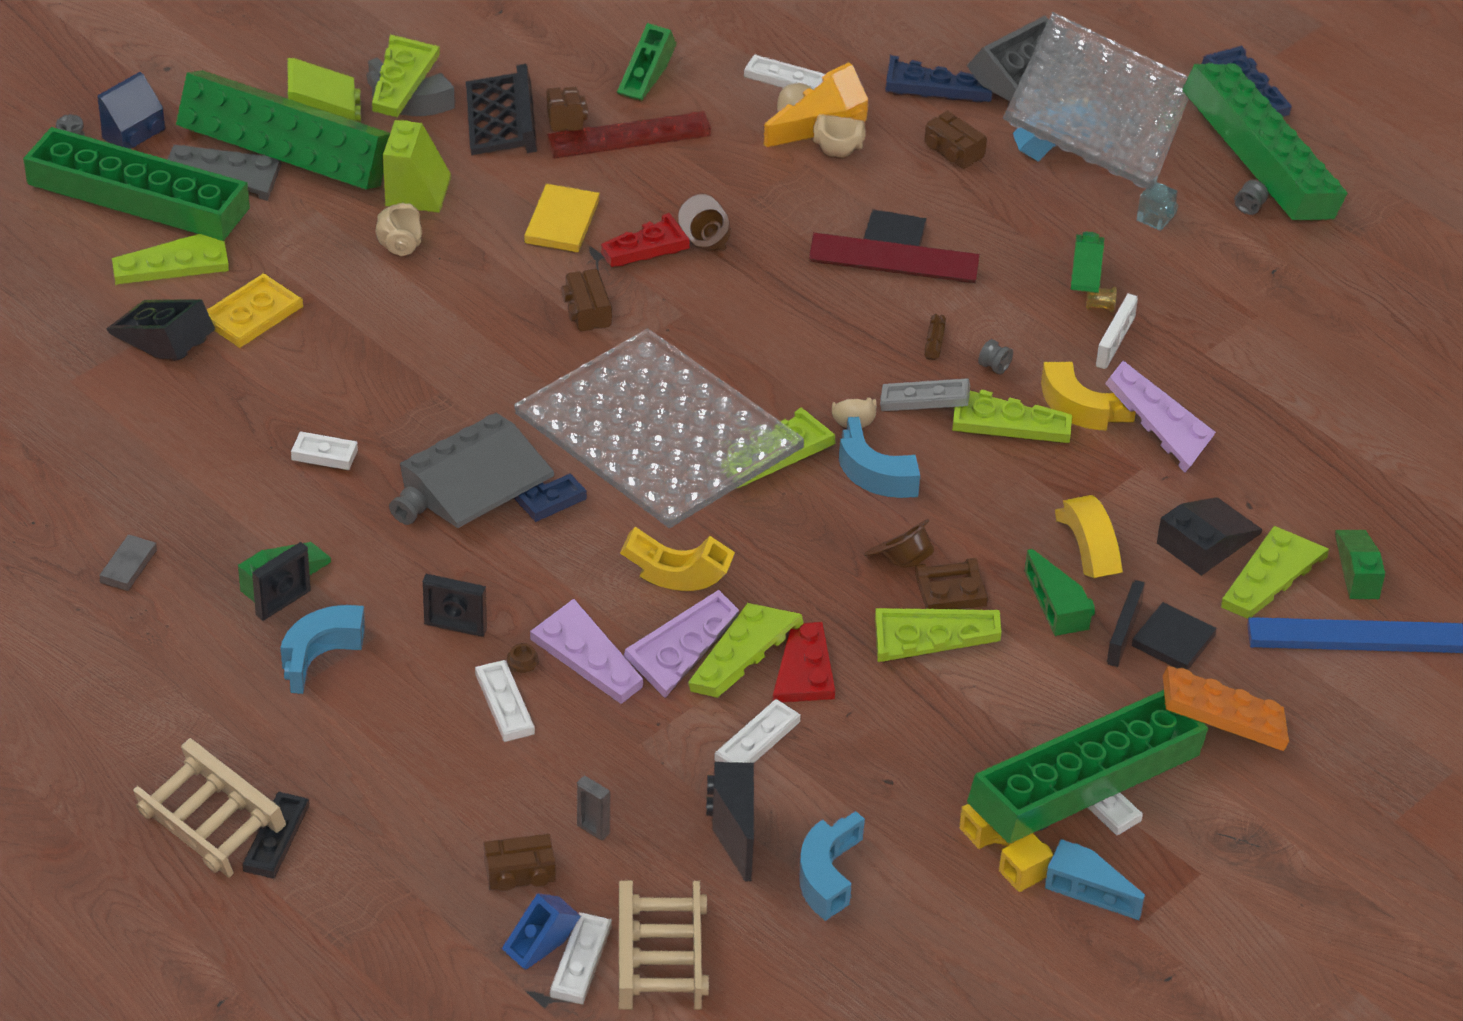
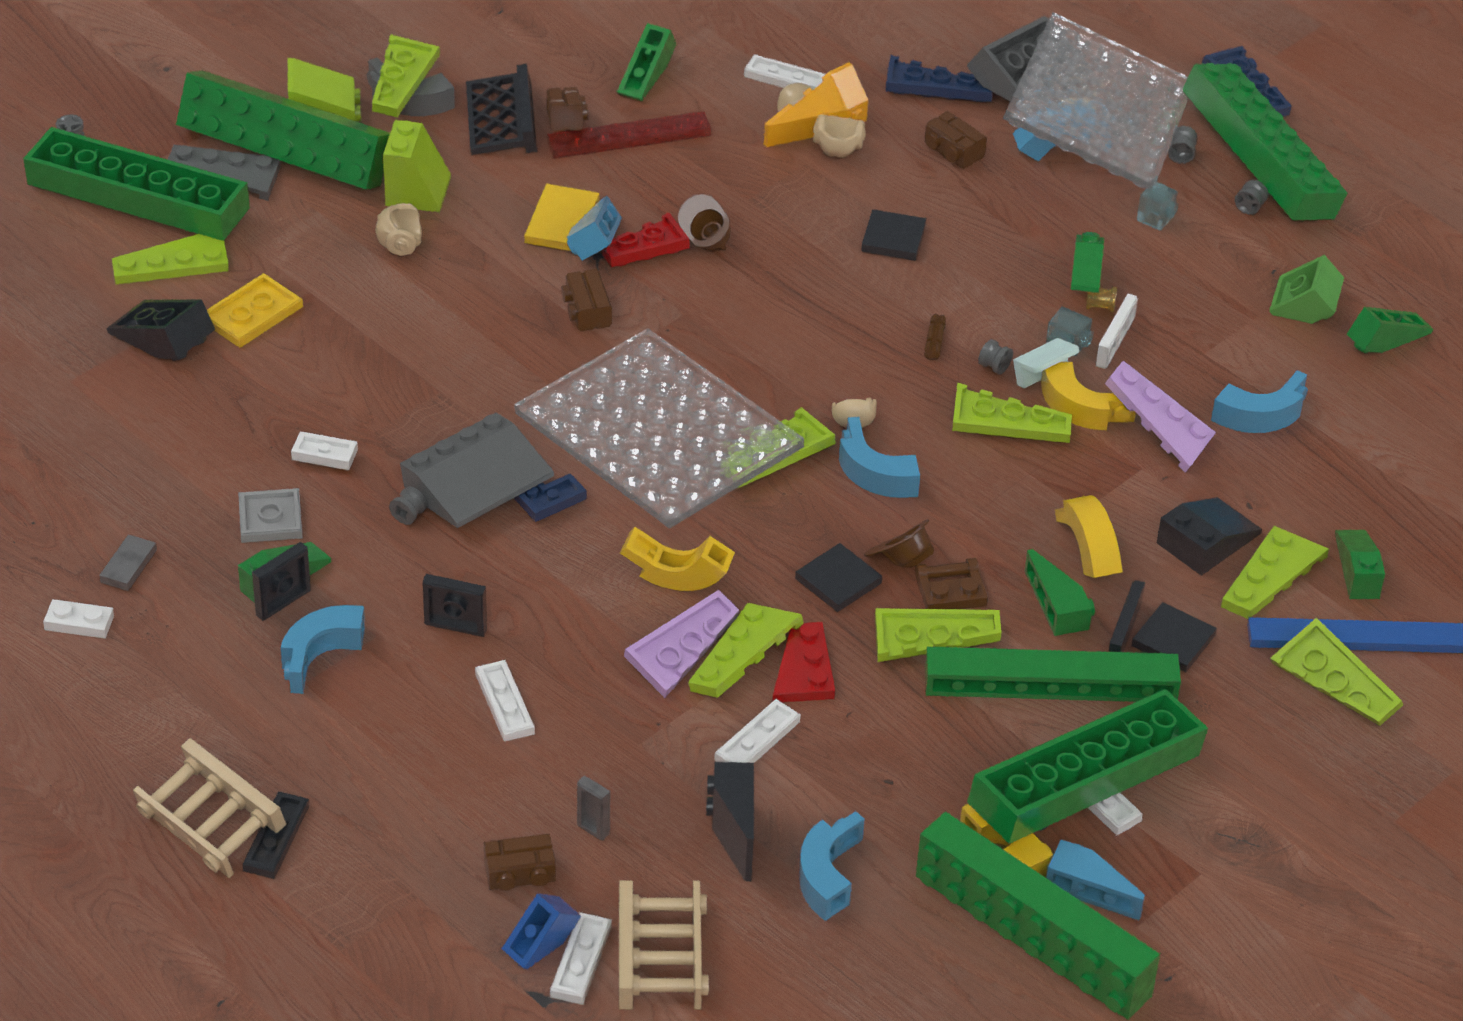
(78, 618): none -> white plate
(130, 112): dark blue slope -> none
(270, 515): none -> light grey tile
(522, 658): reddish brown plate -> none
(585, 649): lavender wing -> none
(594, 229): none -> dark azure slope
(838, 577): none -> black tile
(894, 257): dark red tile -> none
(925, 394): light grey tile -> none
(1030, 365): none -> light aqua panel
(1037, 915): none -> green brick
(1049, 674): none -> green brick
(1071, 328): none -> clear light blue brick
(1183, 145): none -> dark grey wheel
(1225, 707): orange plate -> none
(1260, 412): none -> dark azure arch
(1308, 292): none -> bright green slope
(1333, 669): none -> lime wing
(1386, 329): none -> green slope

